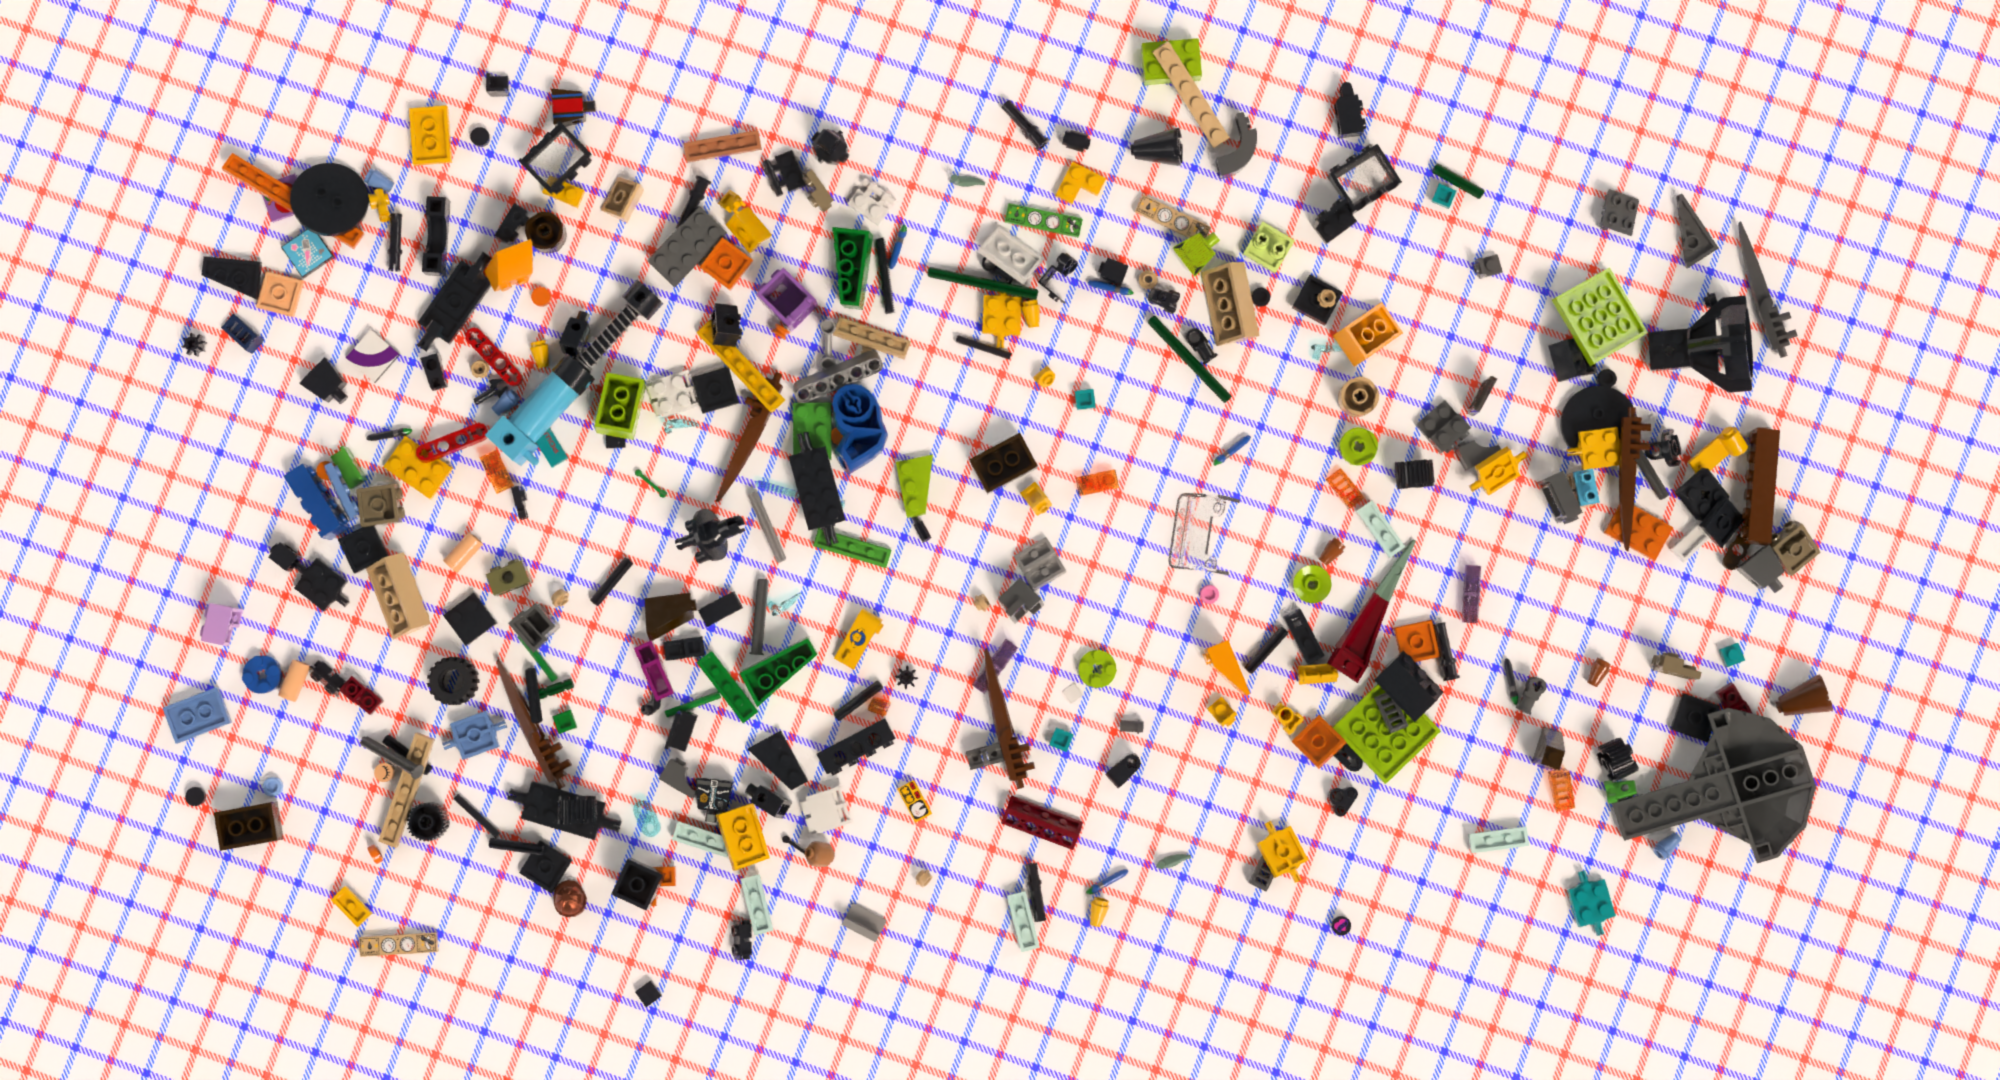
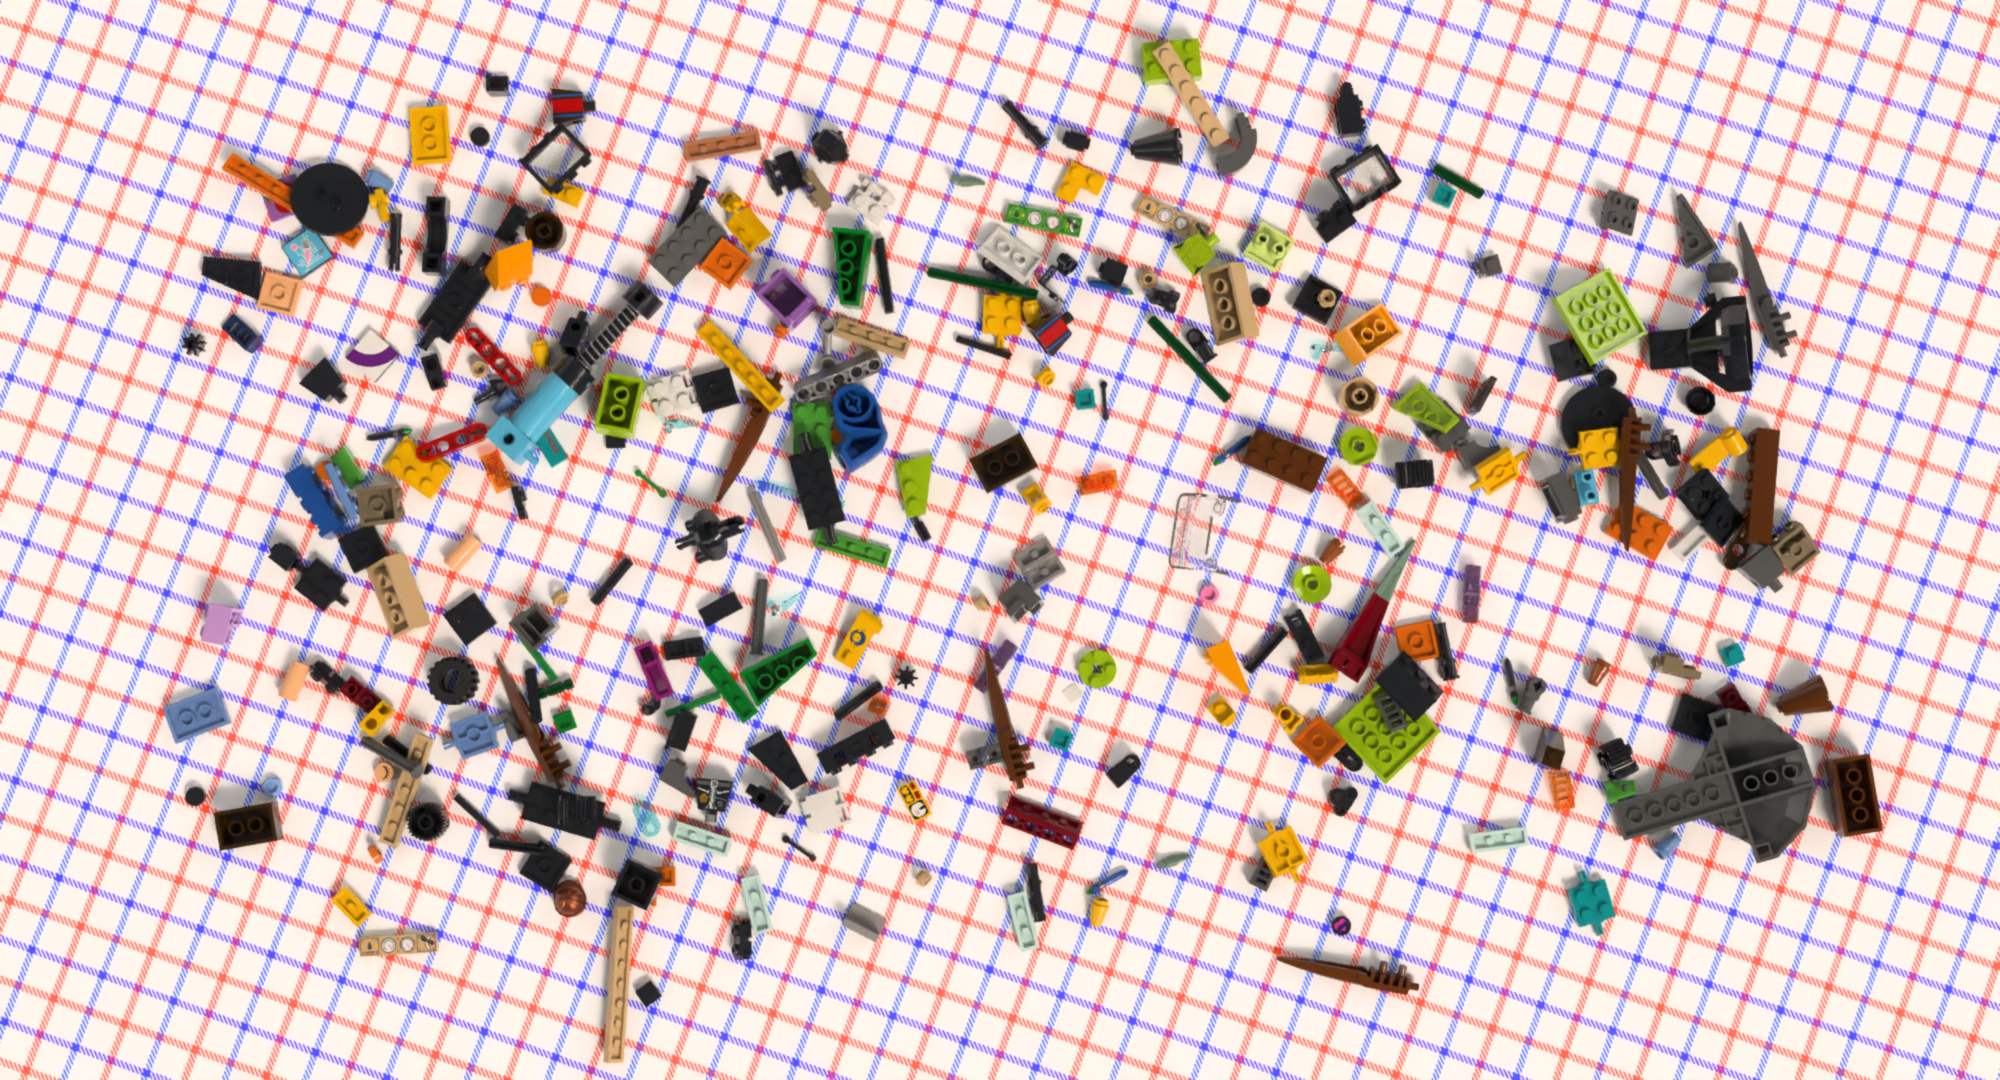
(272, 670): blue plate -> none
(377, 718): none -> yellow leg
(512, 727): none -> dark grey plate
(520, 573): olive brick -> none
(618, 984): none -> tan plate
(623, 199): tan slope -> none
(668, 613): dark brown slope -> none
(725, 325): black brick -> none
(743, 836): yellow plate -> none
(819, 854): medium nougat head -> none
(897, 247): blue piece -> none
(1051, 331): none -> torso
(1103, 385): none -> black hinge
(1132, 726): dark grey pin -> none
(1283, 461): none -> reddish brown brick
(1357, 975): none -> reddish brown piece
(1426, 408): none -> lime wing
(1700, 400): none -> black hair
(1722, 273): none -> dark grey bracket
(1853, 795): none -> reddish brown brick

